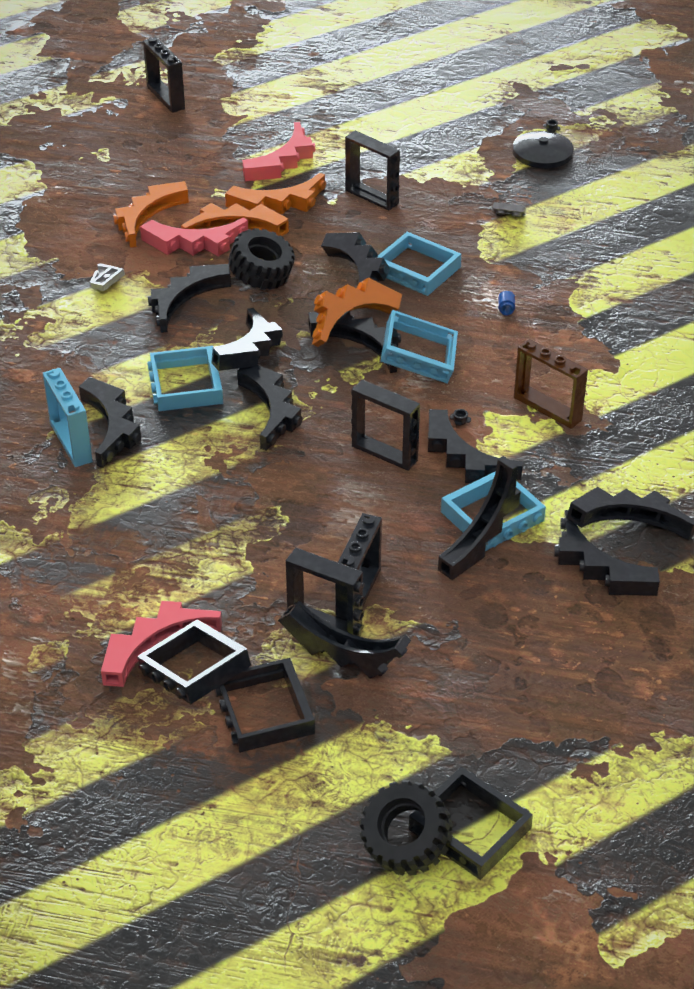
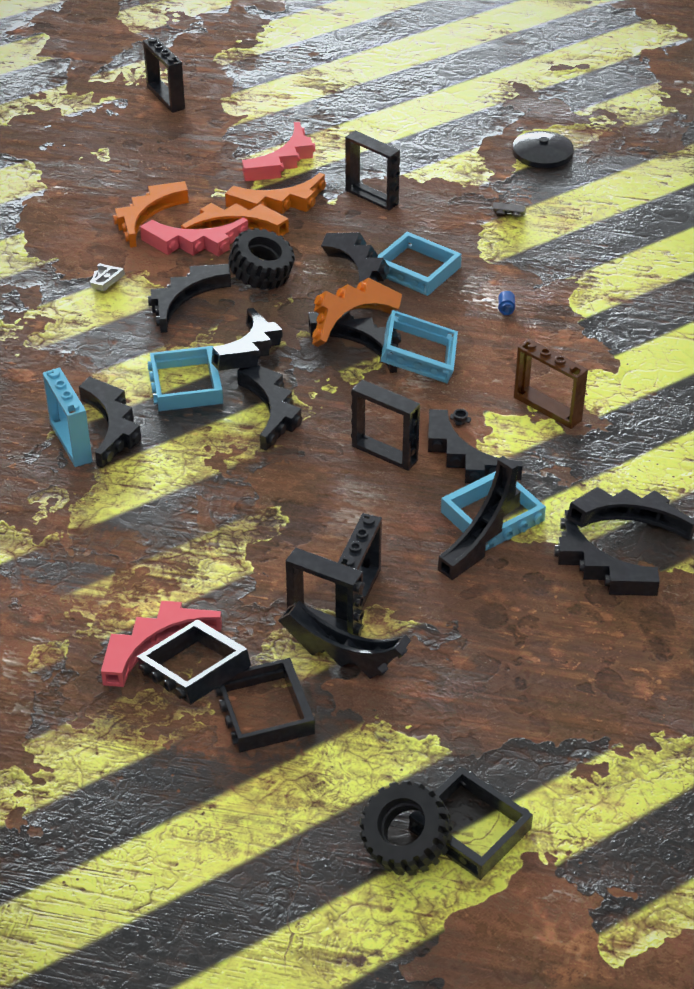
(551, 125): black plate -> none

